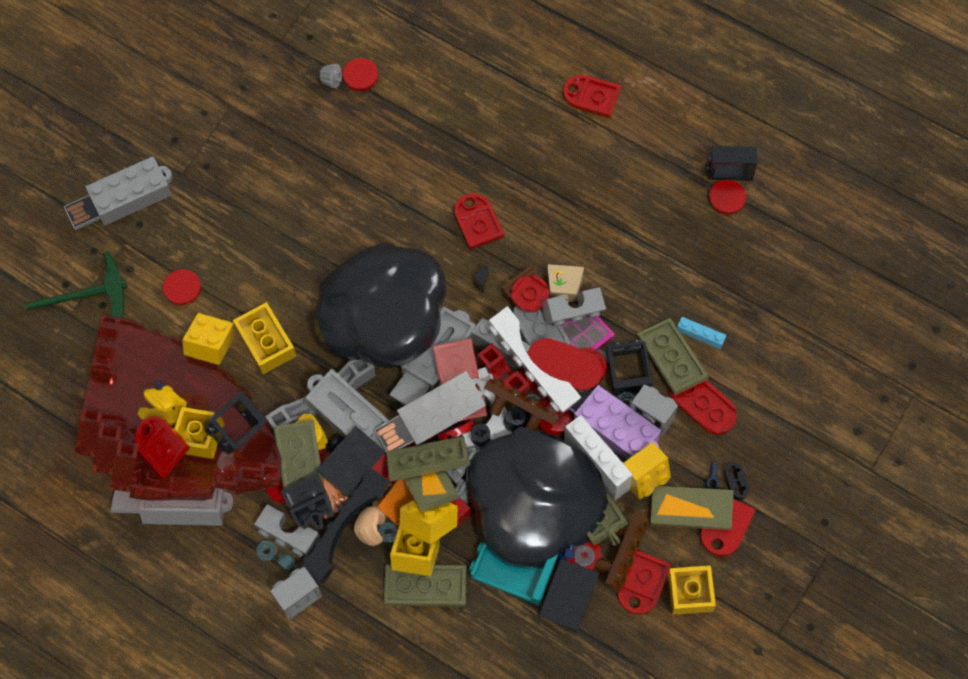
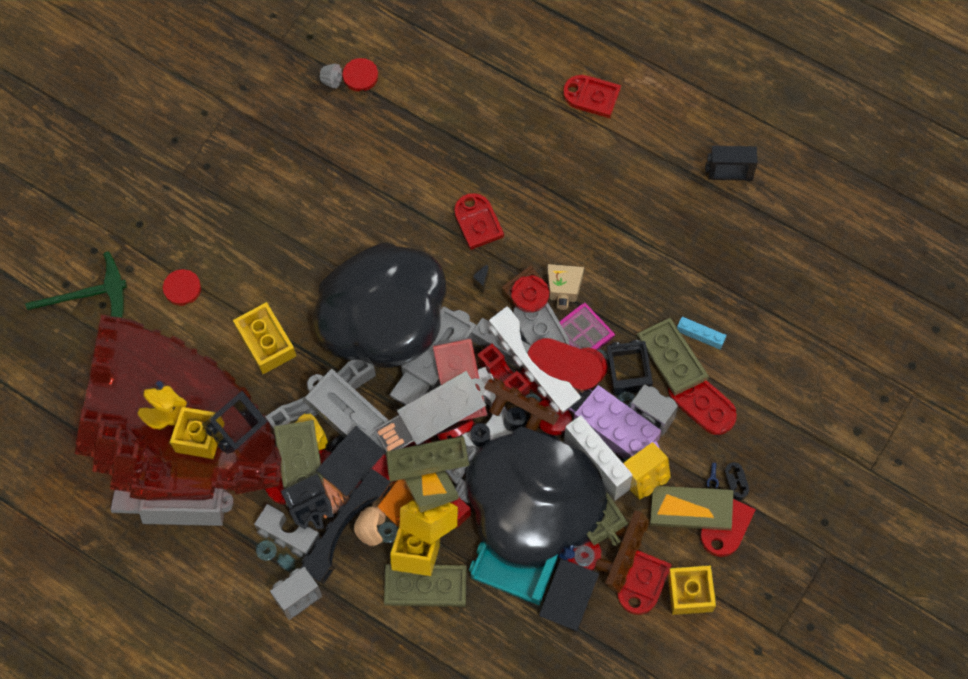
(121, 194): light grey piece -> none
(162, 446): red tile -> none
(208, 338): yellow brick -> none
(589, 304): light grey arch -> none
(727, 197): red tile -> none

